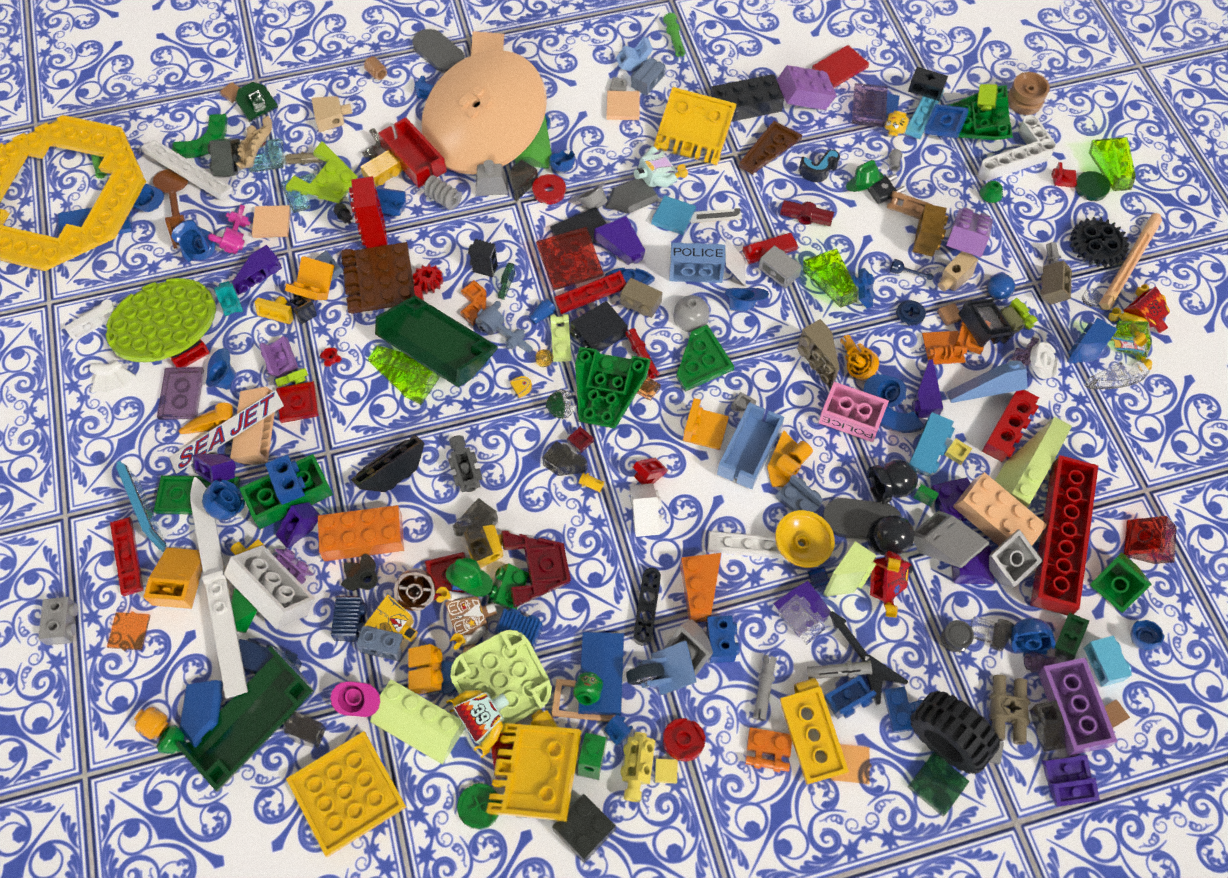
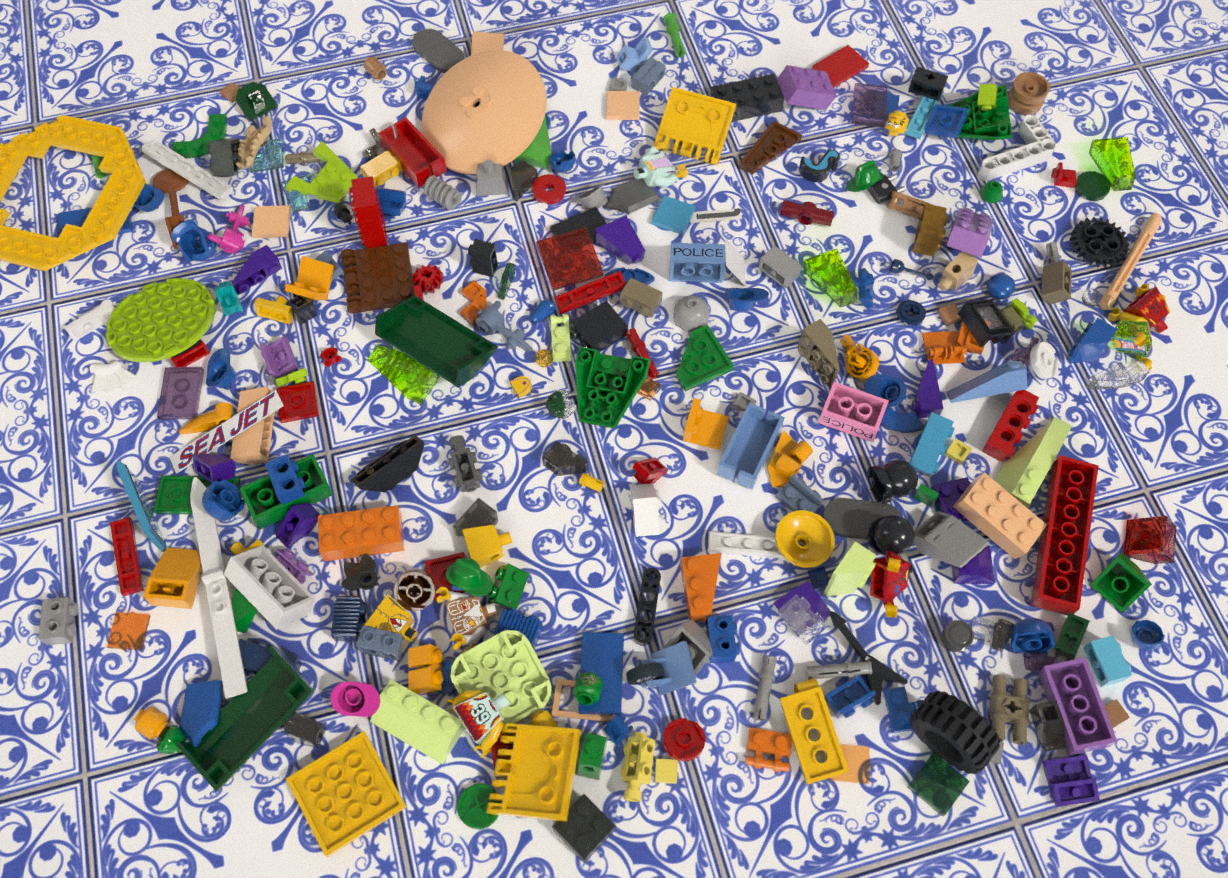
(329, 112): tan torso -> none
(474, 536): clear smoke slope -> none
(545, 564): dark red wing -> none
(580, 439): dark red plate -> none
(755, 251): red hinge -> none
(1013, 560): light grey slope -> none

